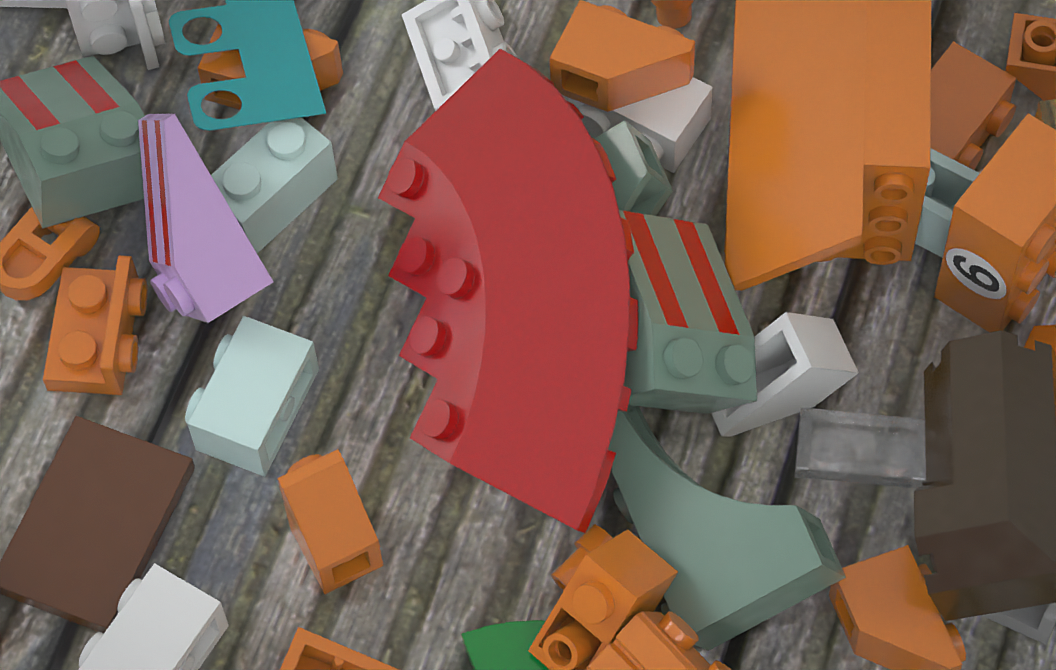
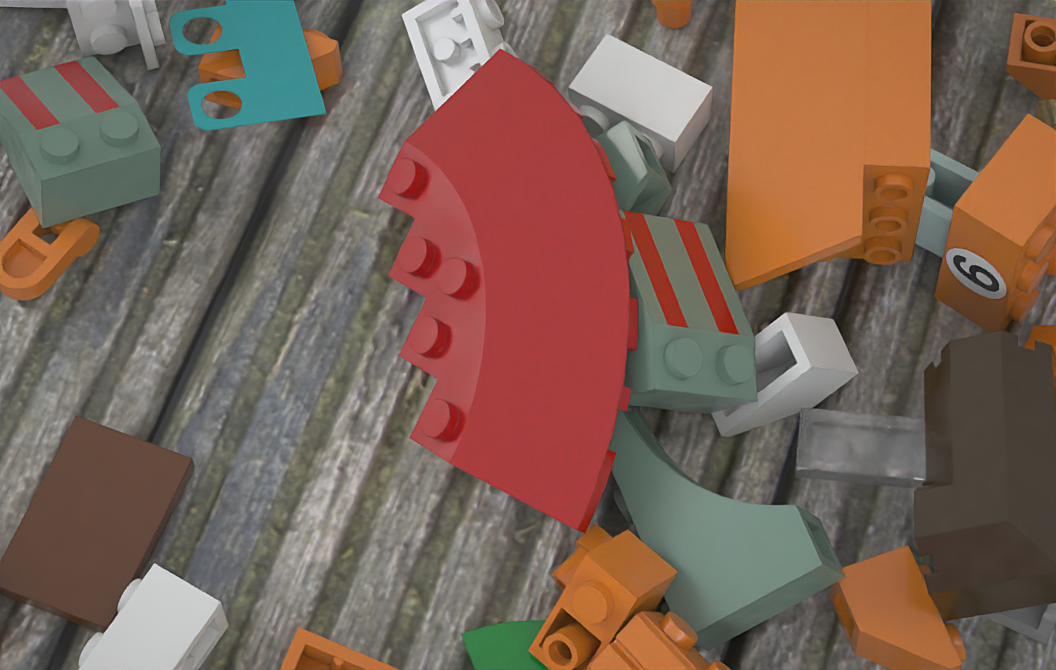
(94, 328): orange bracket -> none
(191, 231): lavender slope -> none
(252, 395): light aqua brick -> none
(276, 177): light aqua brick -> none
(329, 520): orange slope -> none
(617, 59): orange slope -> none
(968, 104): orange brick -> none

